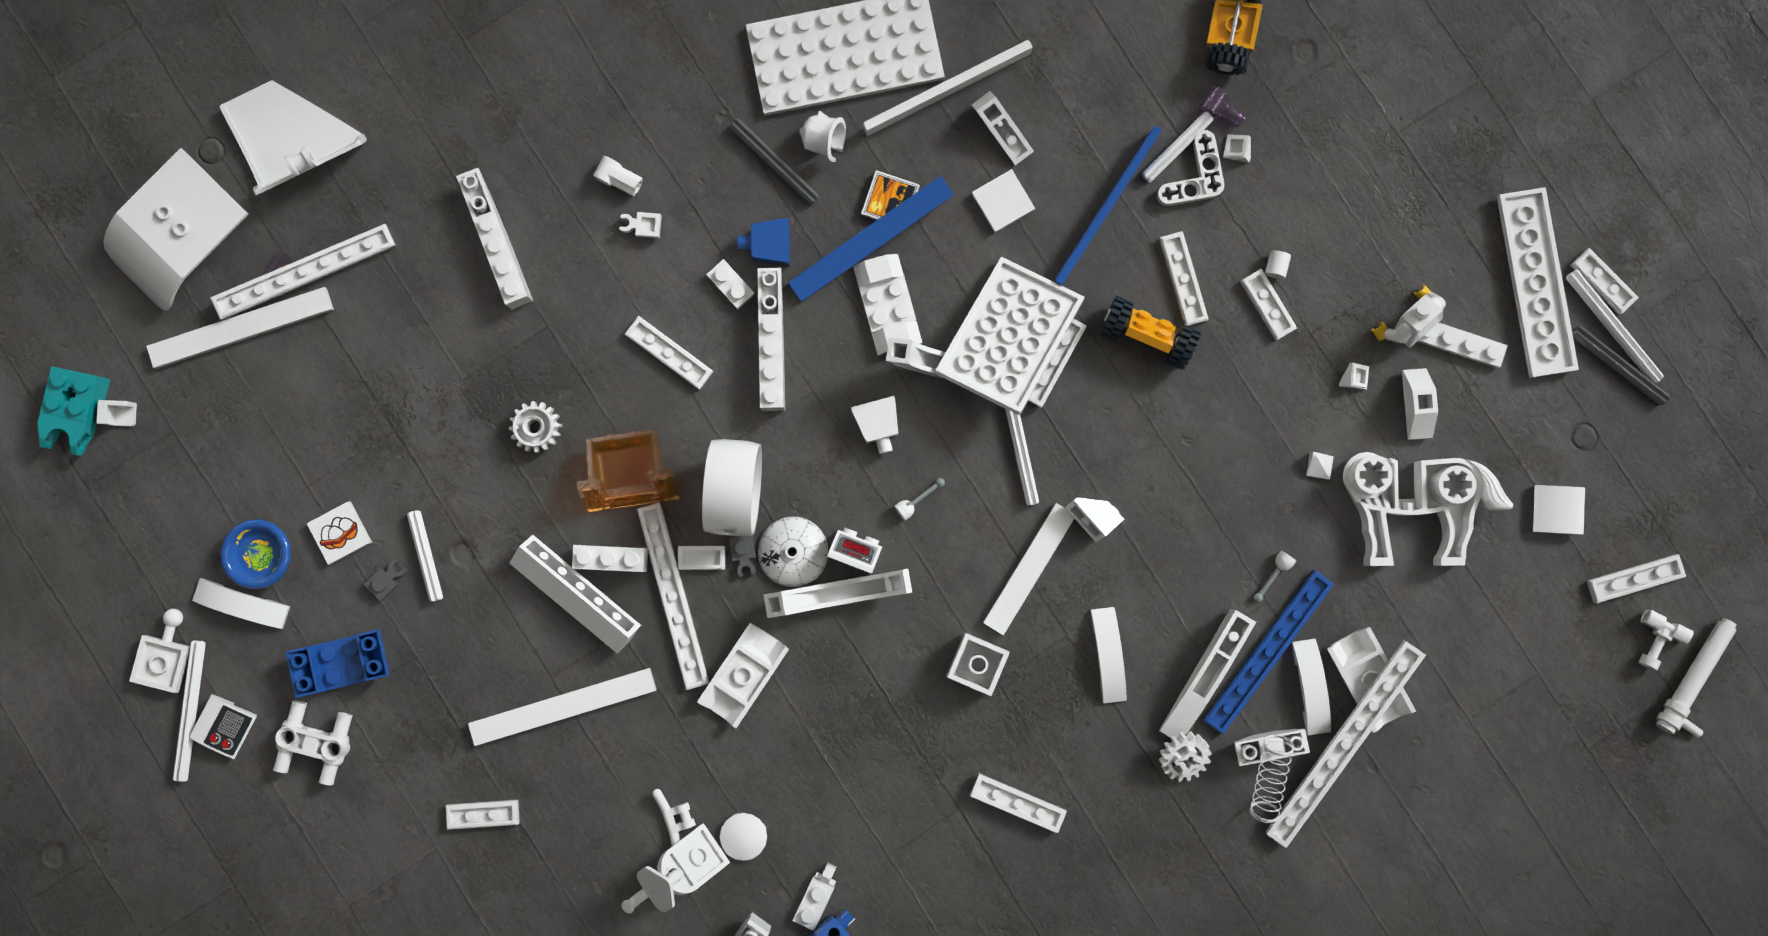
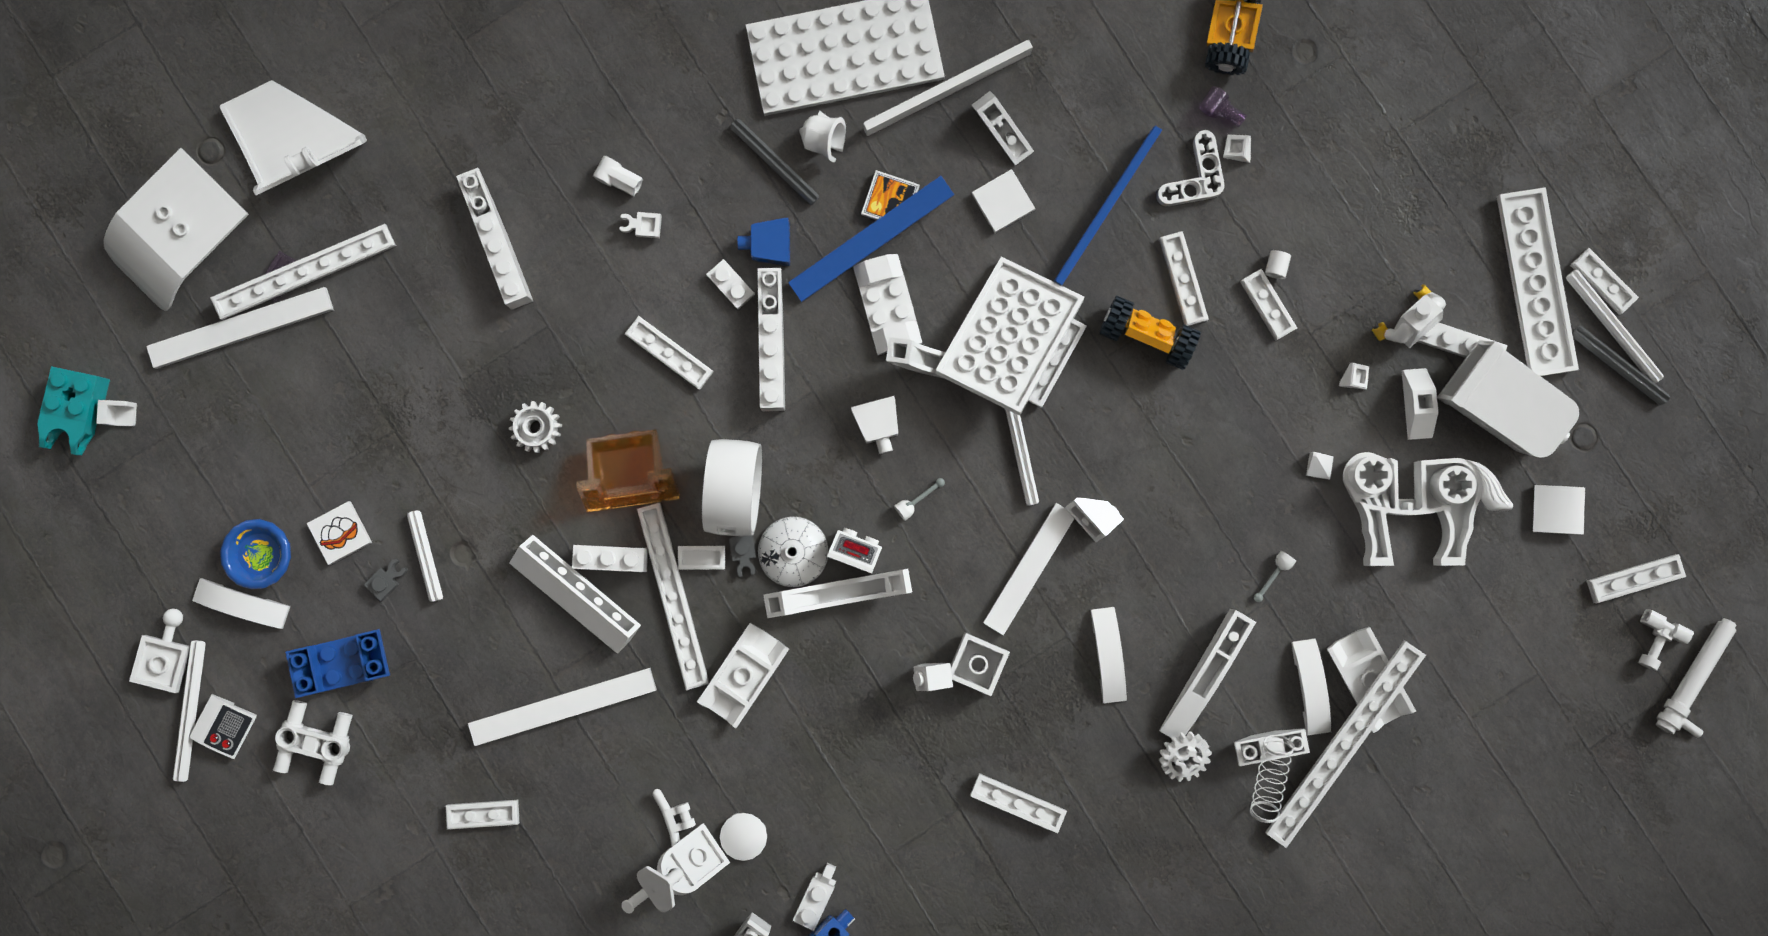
(932, 676): none -> white slope
(1177, 147): white axle -> none
(1268, 652): blue tile -> none
(1510, 401): none -> white piece

